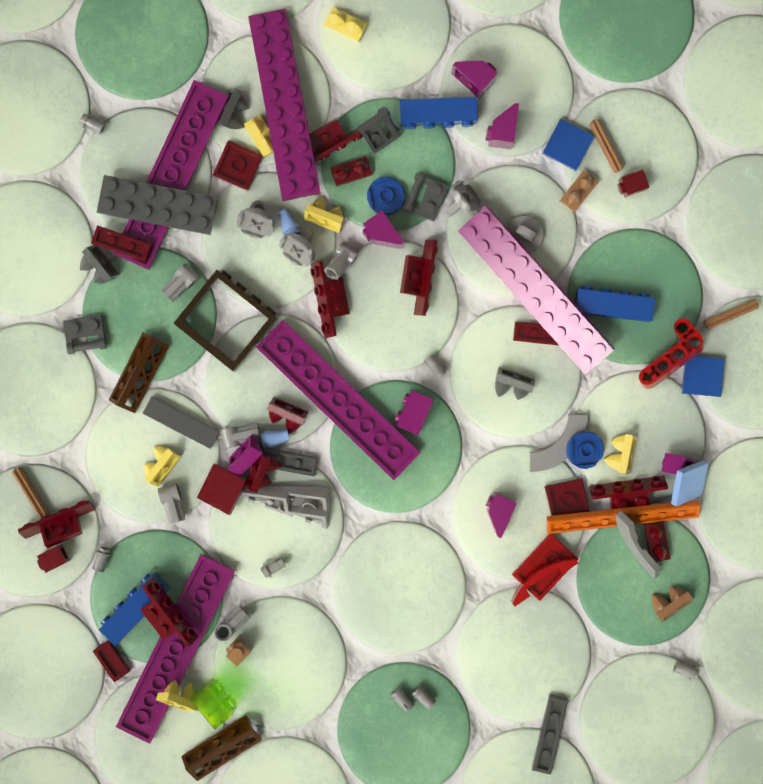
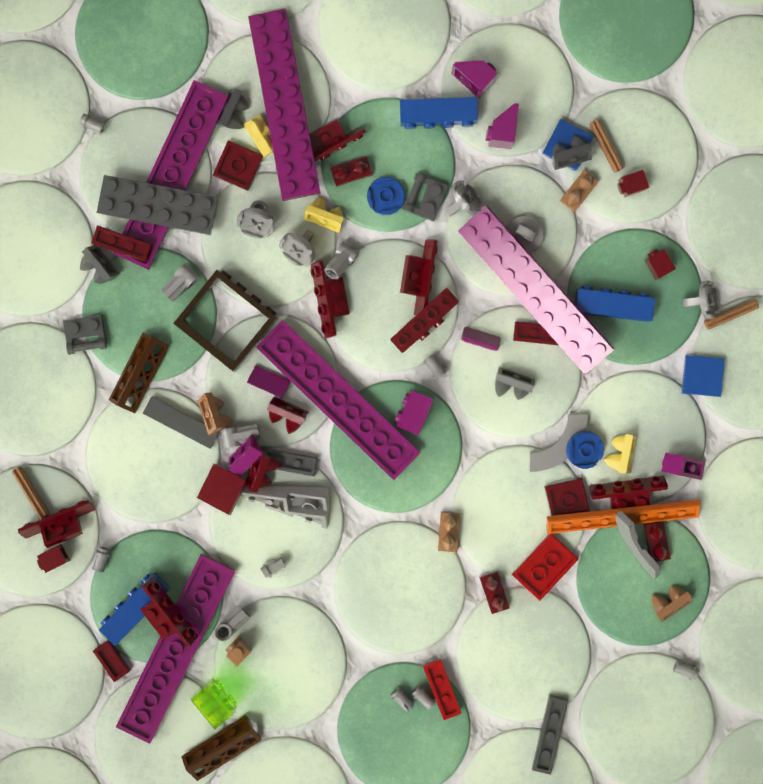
(157, 472): light yellow tile -> none
(170, 498): light grey piece -> none
(172, 698): light yellow tile -> none
(209, 409): none -> medium nougat tile
(268, 381): none -> magenta slope
(272, 438): light blue cone -> none
(288, 223): light blue cone -> none
(345, 24): light yellow tile -> none
(374, 134): dark grey plate -> none
(382, 232): magenta slope -> none
(428, 317): none -> dark red bracket
(442, 689): none -> red plate
(448, 532): none -> medium nougat tile
(480, 339): none -> magenta slope
(494, 592): none -> dark red tile
(499, 512): magenta slope -> none
(562, 564): red slope -> none
(578, 153): none -> dark grey tile
(659, 263): none -> dark red brick
(668, 357): red beam -> none
(689, 483): light blue tile -> none
(707, 300): none -> light grey tile

